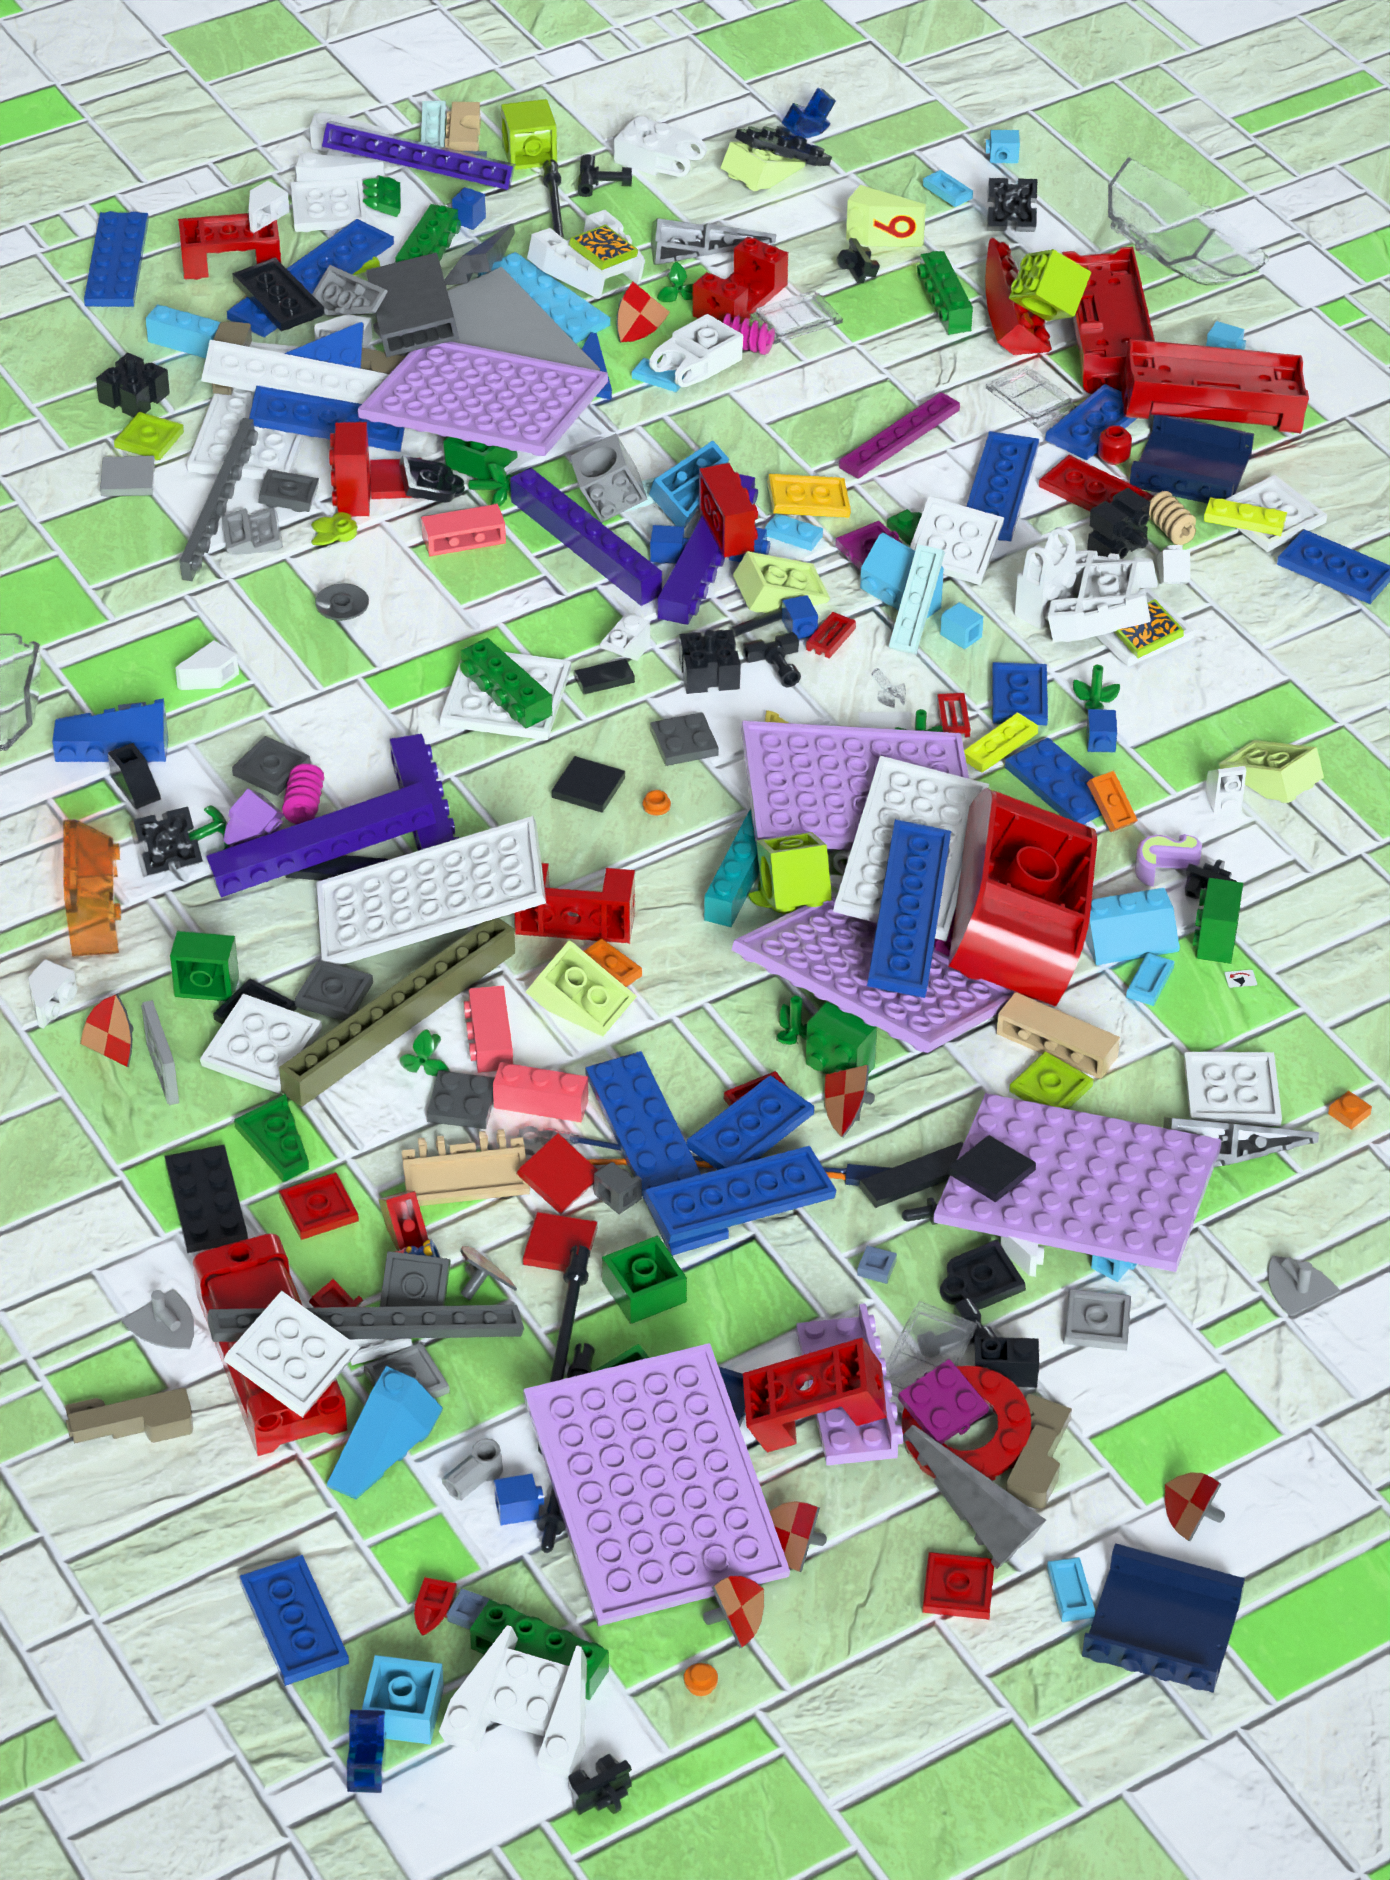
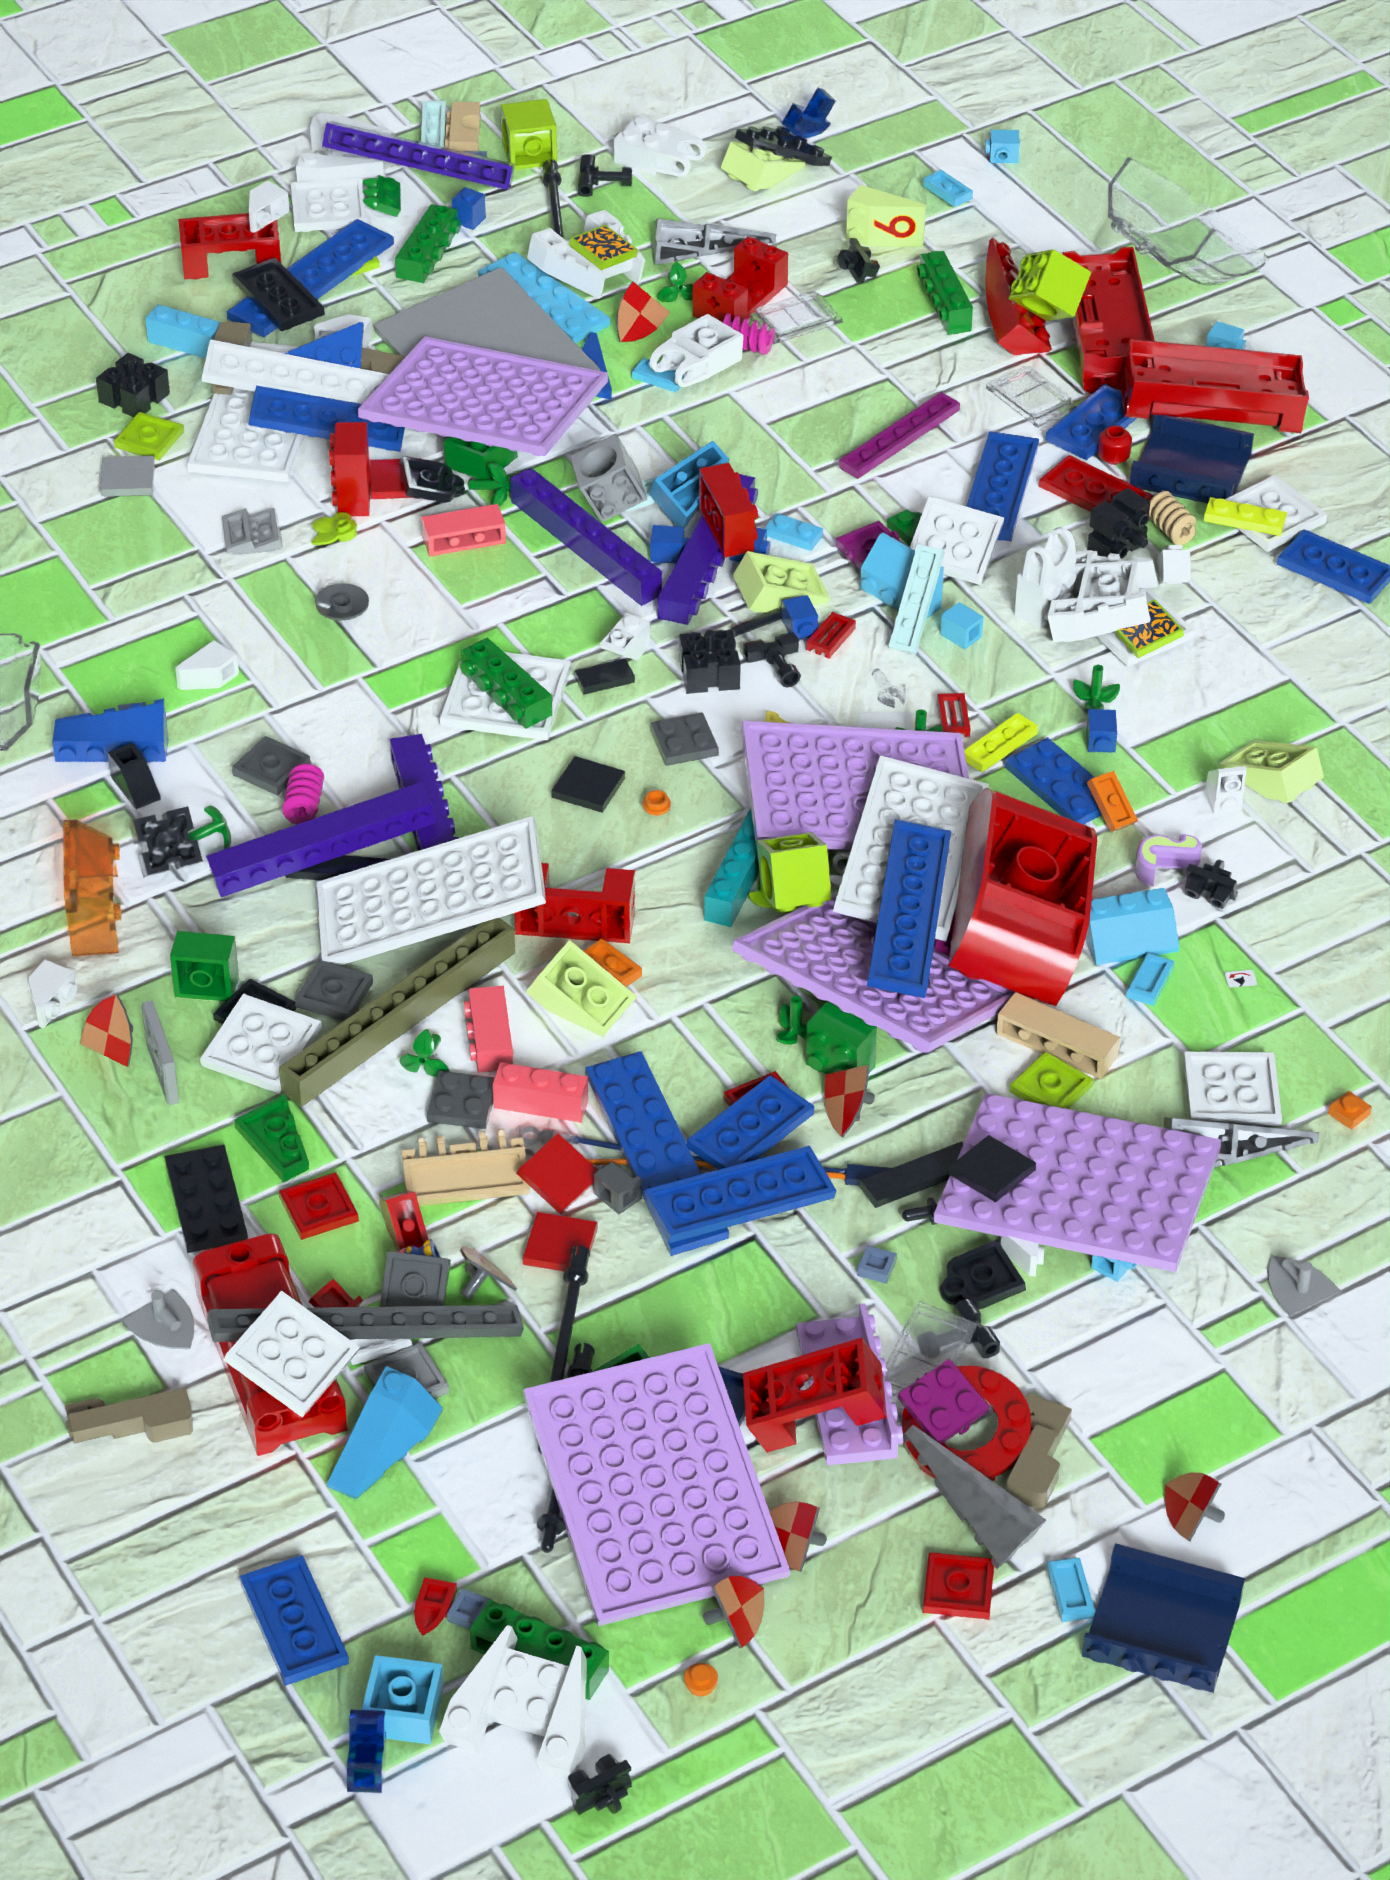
(116, 259): blue plate -> none
(217, 500): dark grey plate -> none
(251, 818): medium lavender wedge -> none
(288, 491): dark grey plate -> none
(347, 294): light grey wedge -> none
(416, 306): dark grey brick -> none
(475, 1469): light grey piece -> none
(481, 257): flat silver wedge -> none
(517, 1499): blue brick -> none
(644, 1279): green brick -> none
(808, 495): yellow tile -> none
(1010, 1357): black slope -> none
(1012, 204): black brick -> none
(1019, 690): blue tile -> none
(1097, 1320): light grey tile -> none
(1218, 920): green brick -> none

